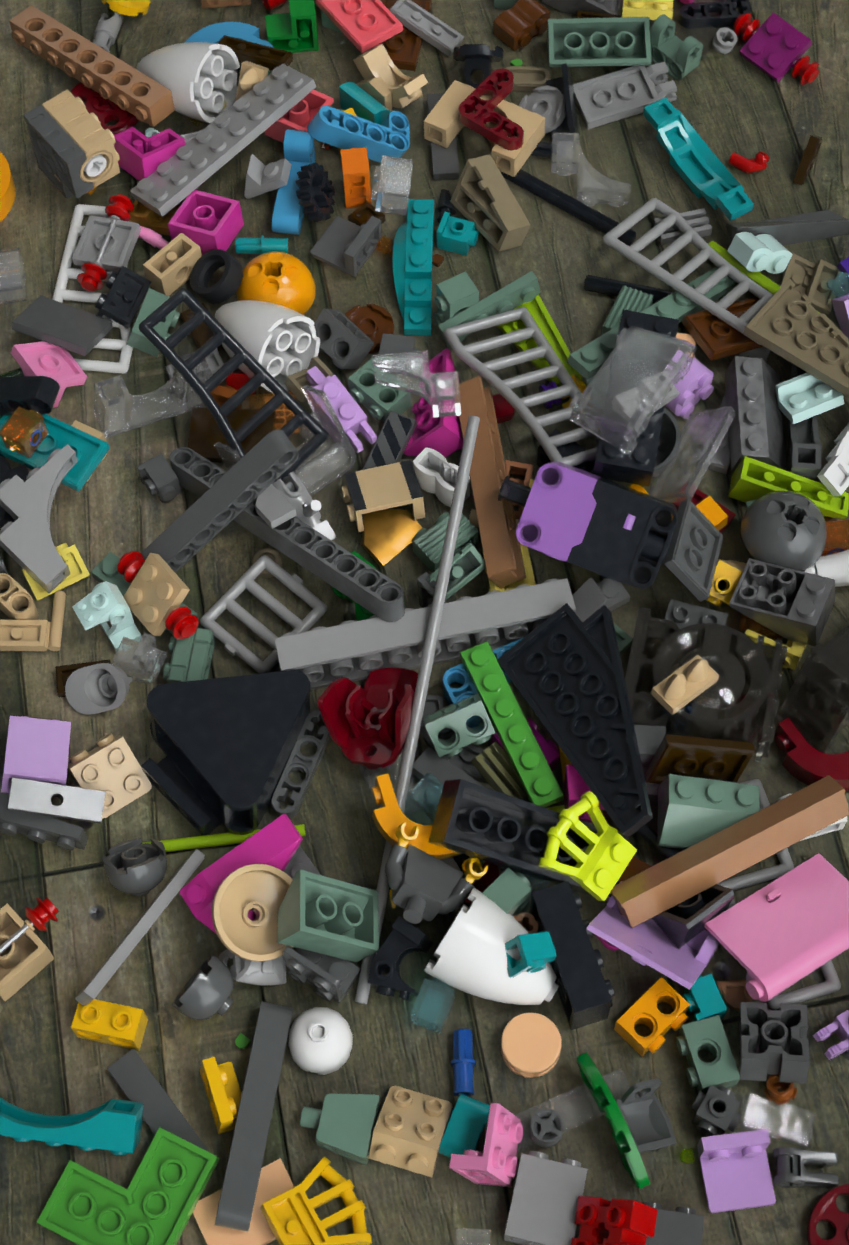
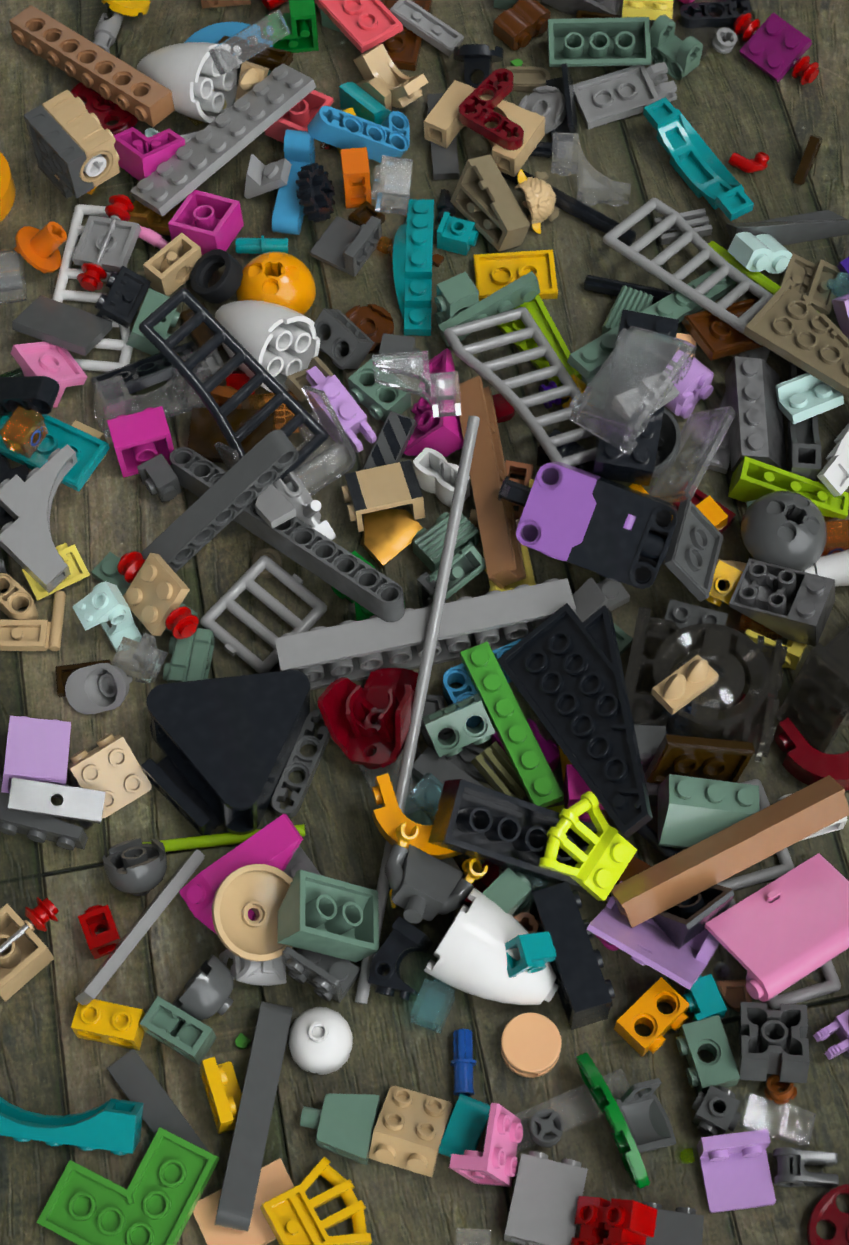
(41, 246): none -> orange piece
(95, 919): none -> red brick
(140, 438): none -> dark pink brick
(147, 370): none -> black tile
(178, 1030): none -> sand green brick
(249, 42): none -> clear tile
(500, 269): none -> yellow tile
(539, 198): none -> tan hair

